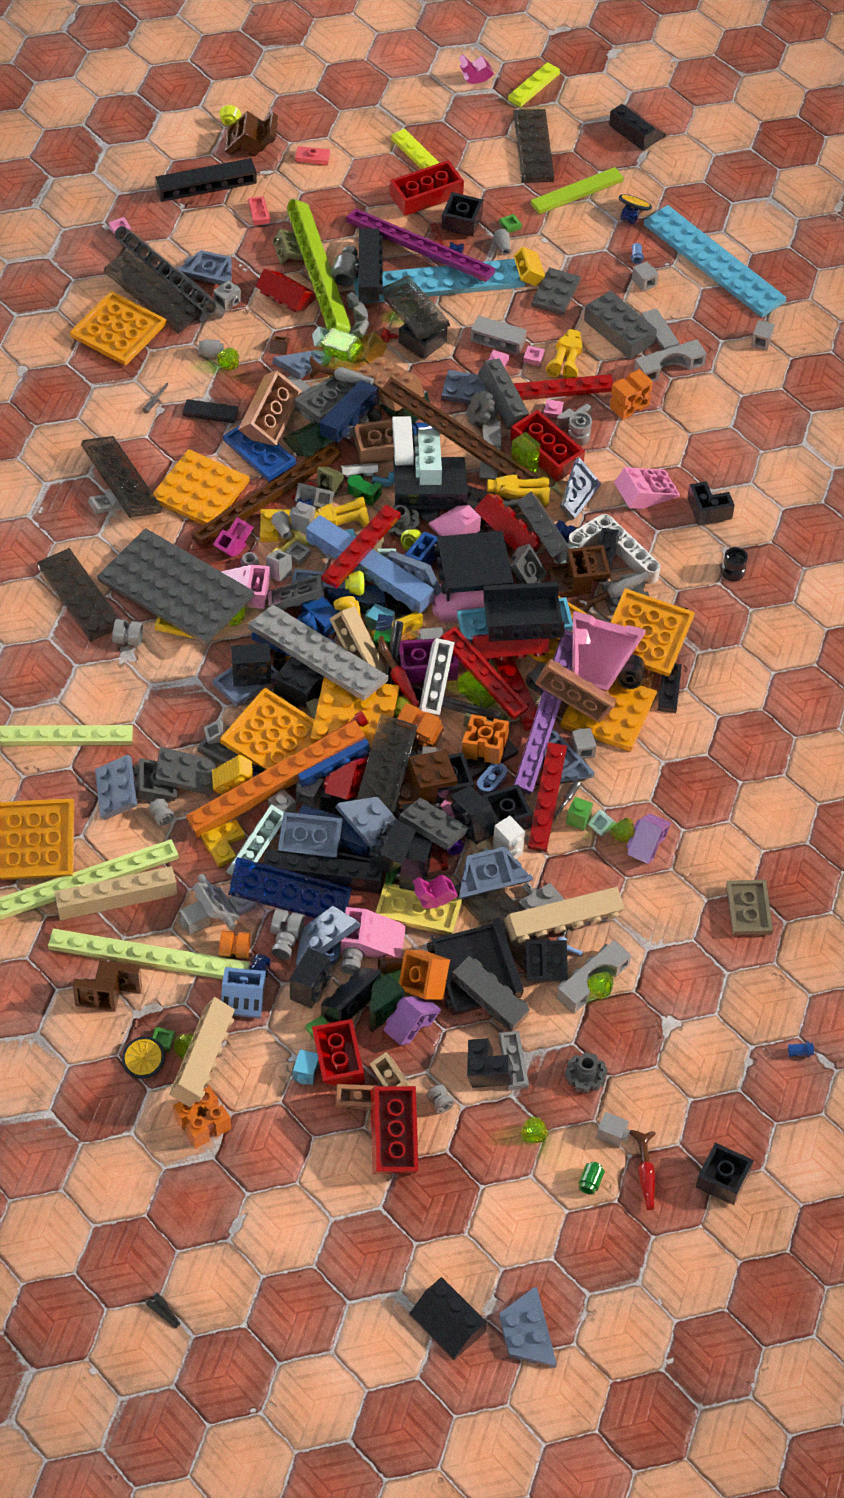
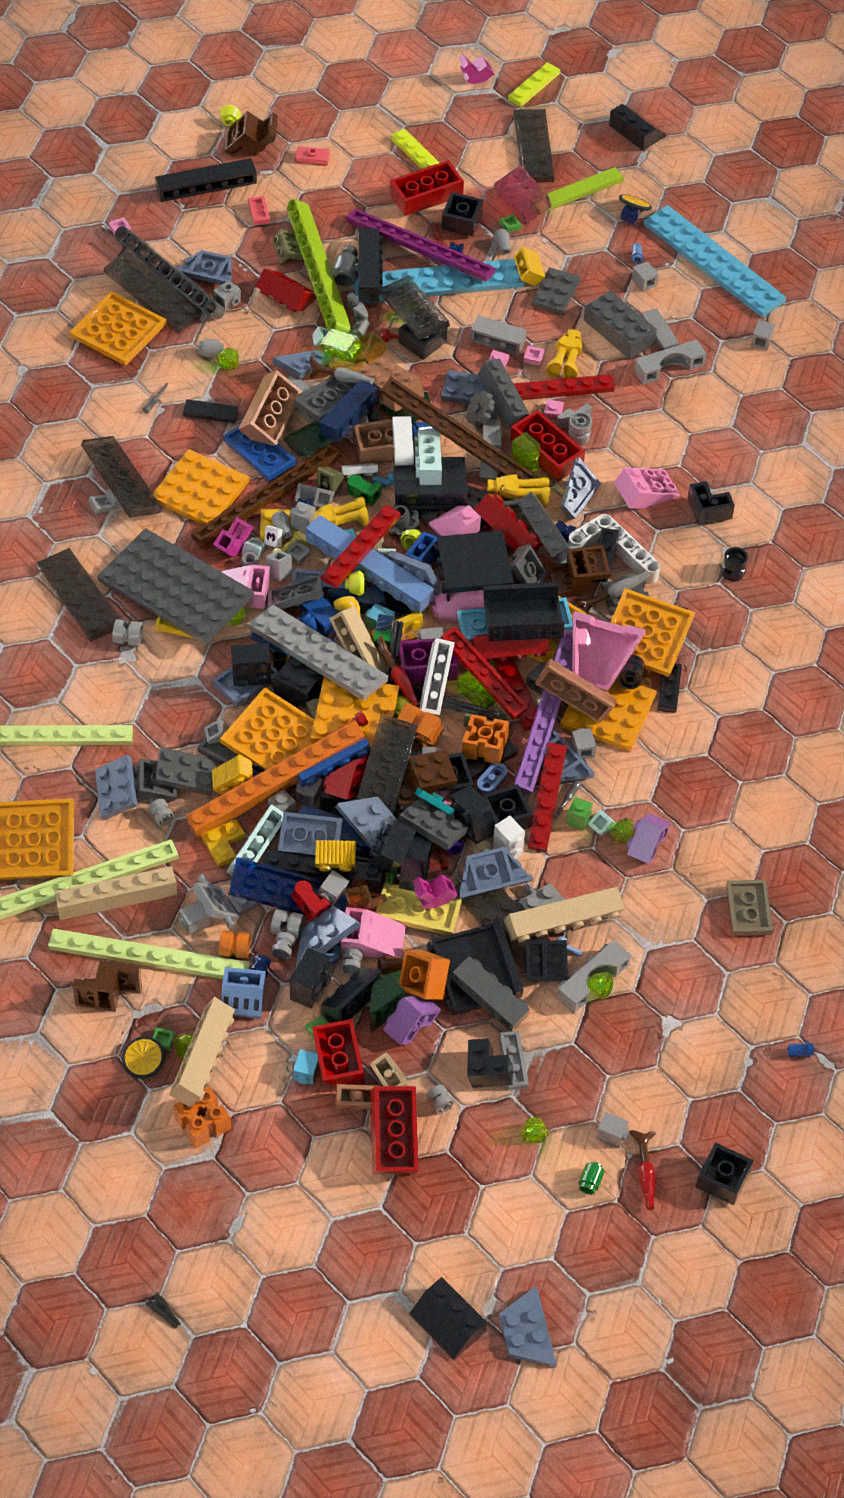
(255, 546): none -> light aqua slope
(273, 536): none -> white tile
(279, 345): reddish brown slope -> none
(308, 900): none -> red leg
(332, 887): none -> light grey brick
(335, 855): none -> yellow brick
(360, 898): none -> clear orange panel
(435, 800): none -> teal plate
(520, 192): none -> clear pink piece
(586, 1072): dark grey plant -> none
(631, 394): orange brick -> none

